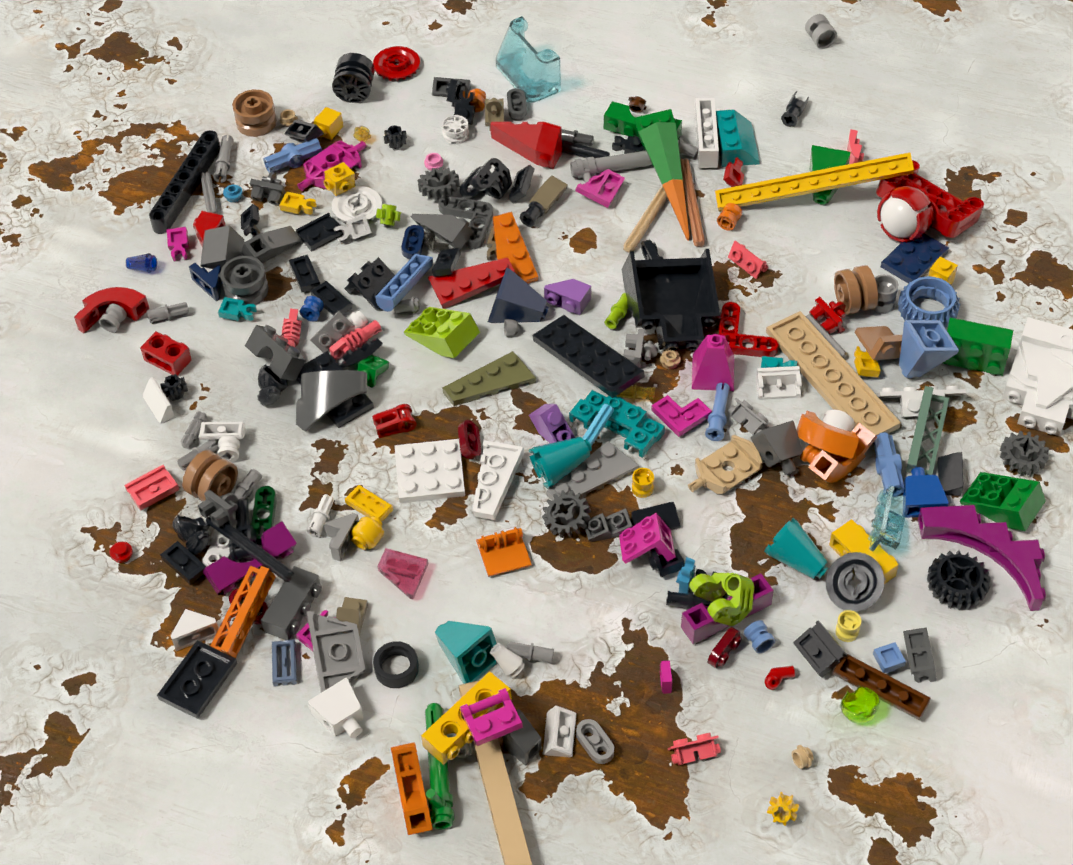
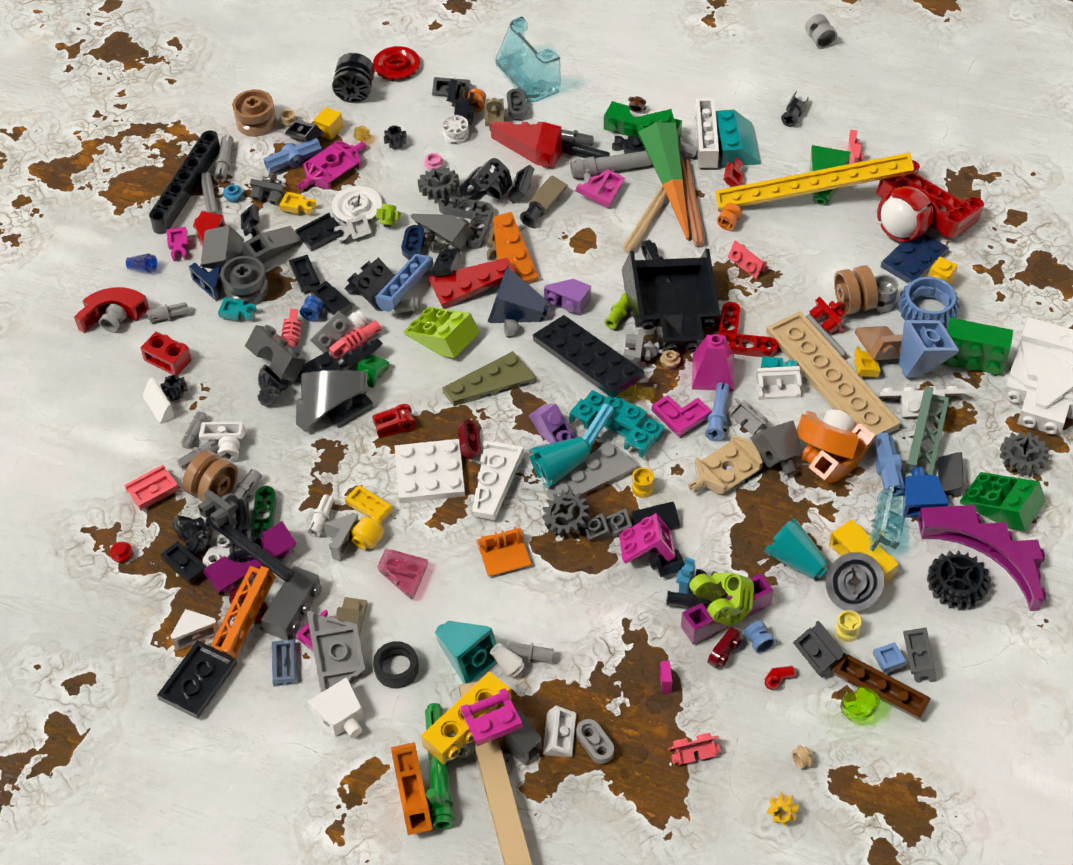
(339, 179): yellow brick -> none

